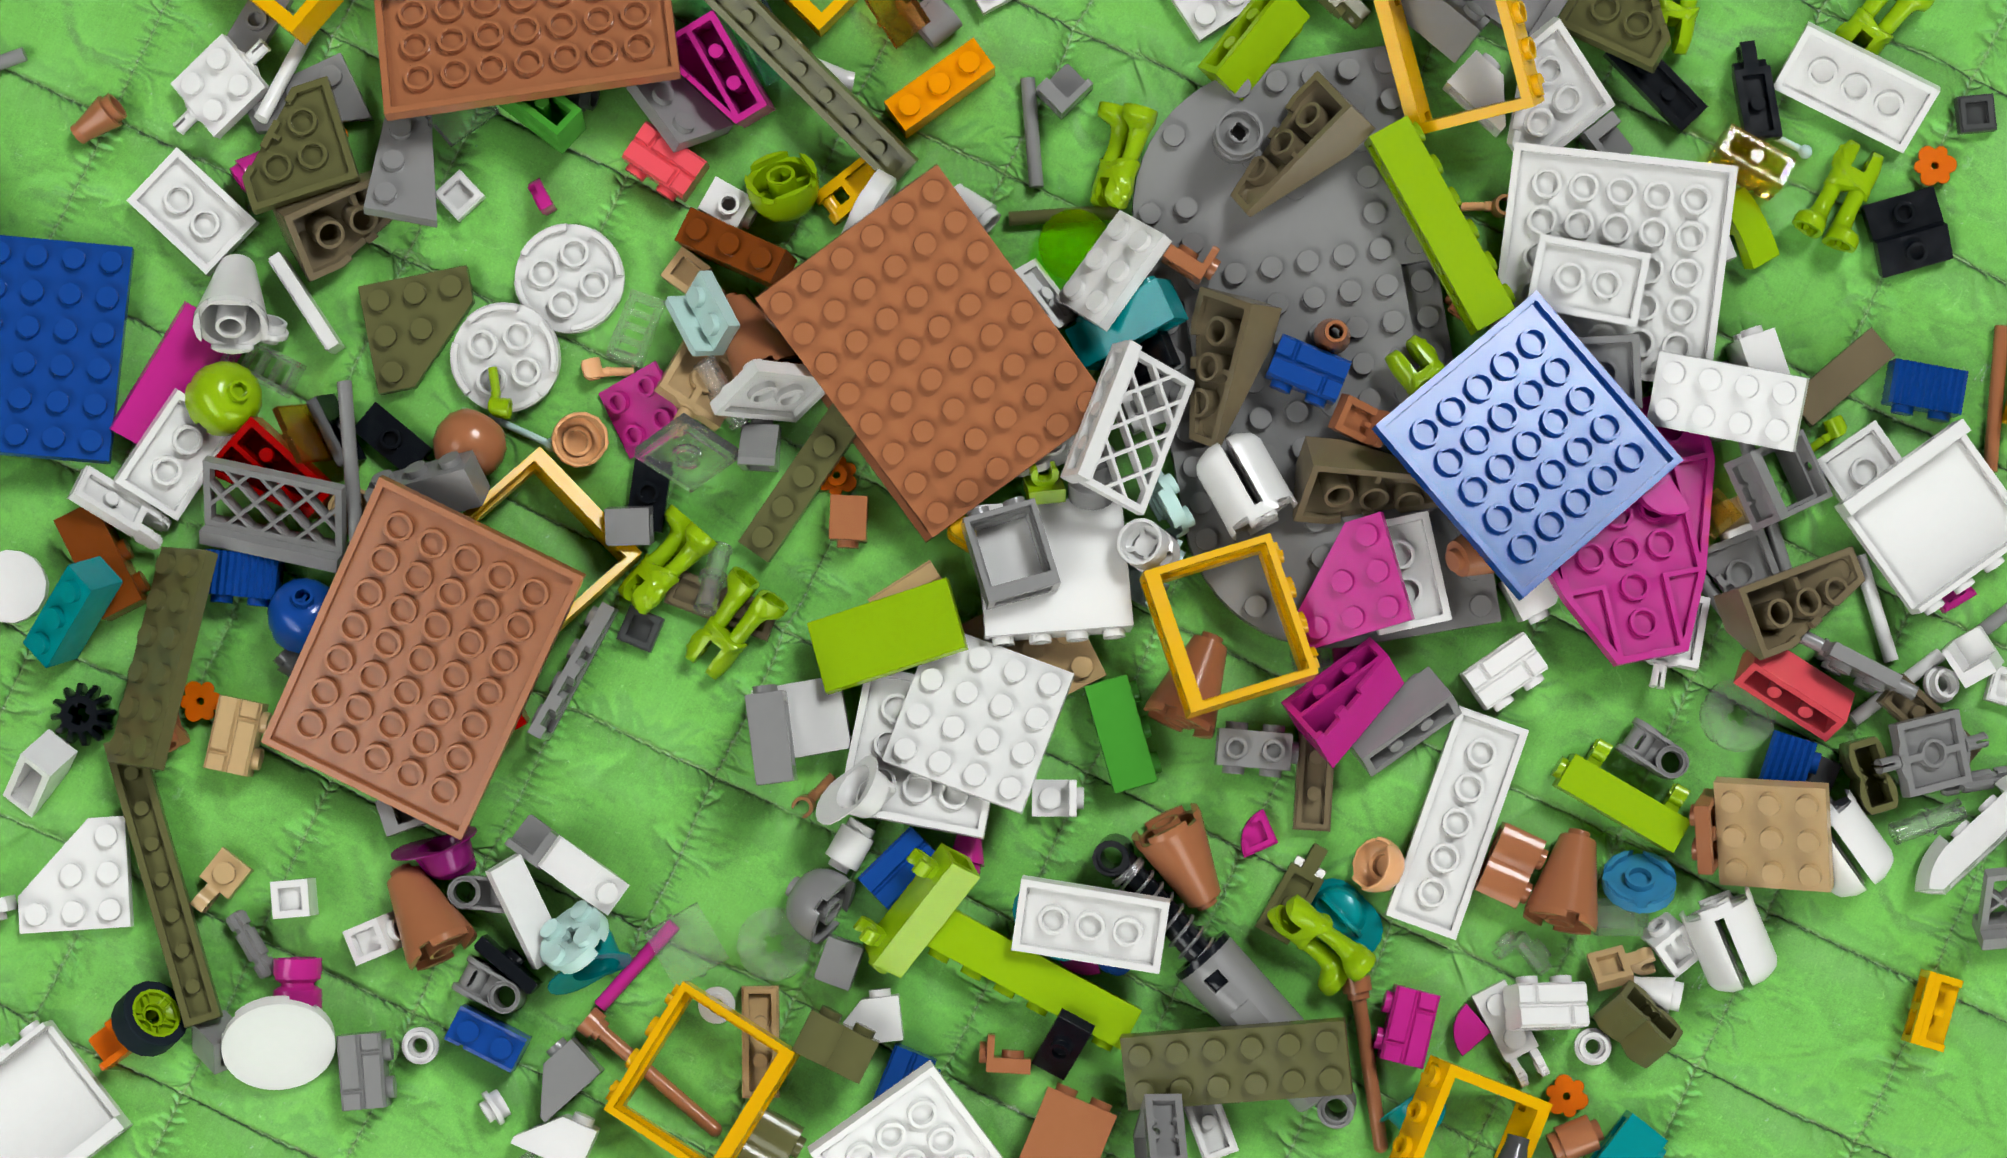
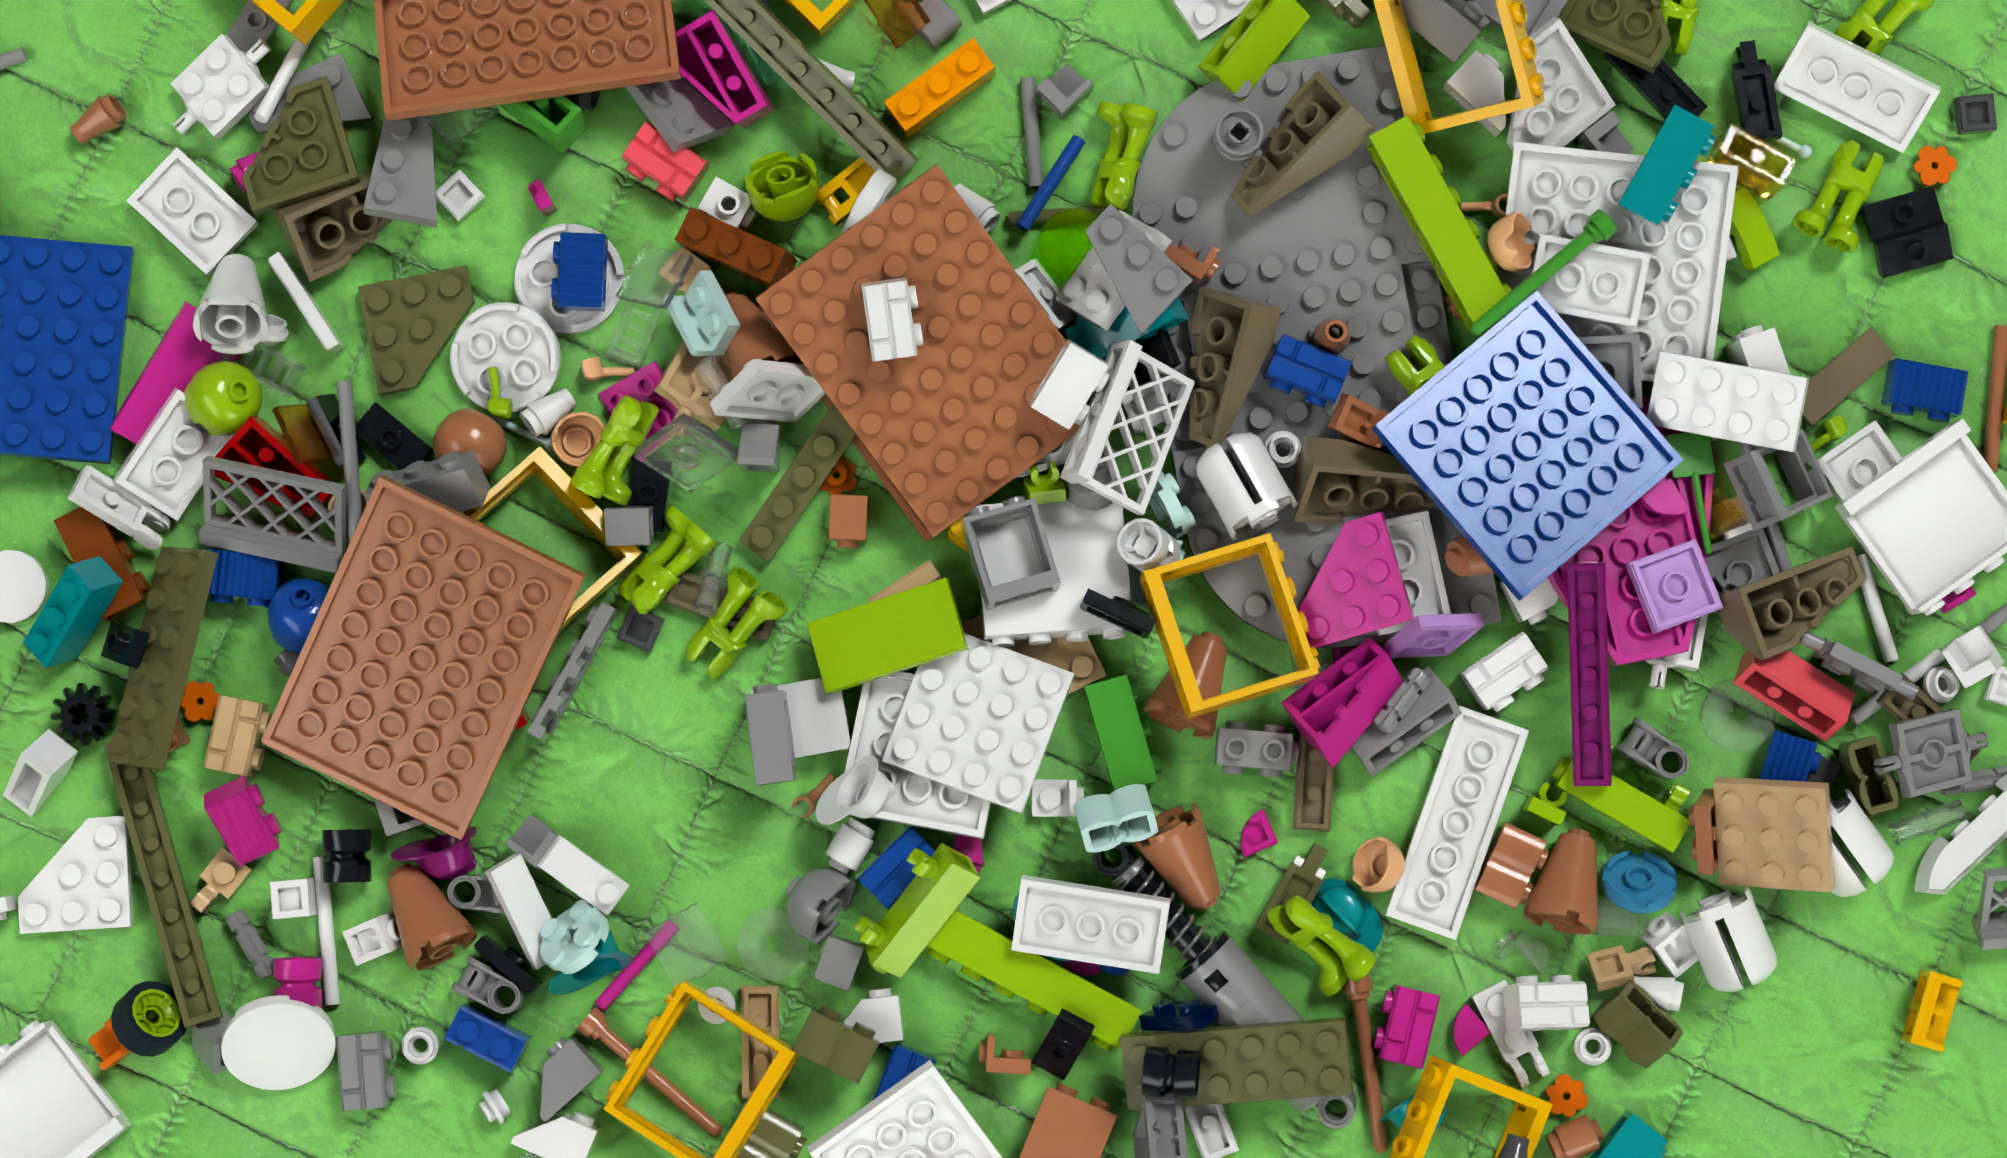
(125, 644): none -> black plate
(242, 820): none -> dark pink brick
(326, 934): none -> white bar
(346, 855): none -> black wheel
(546, 412): none -> white cone
(581, 271): none -> blue brick
(604, 470): none -> lime piece
(655, 277): none -> clear piece
(890, 319): none -> white brick
(1050, 183): none -> blue bar
(1069, 385): none -> white brick
(1115, 818): none -> light aqua brick
(1118, 612): none -> black plate
(1137, 267): none -> light grey wing
(1171, 1072): none -> black wheel
(1178, 1017): none -> clear blue plate
(1291, 441): none -> white plate
(1401, 700): none -> light grey axle
(1433, 635): none -> lavender tile
(1508, 242): none -> light nougat hair
(1545, 808): none -> lime tile
(1589, 673): none -> magenta tile
(1598, 228): none -> bright green piece
(1667, 166): none -> teal brick
(1674, 586): none -> lavender tile
(1697, 461): none -> bright green piece

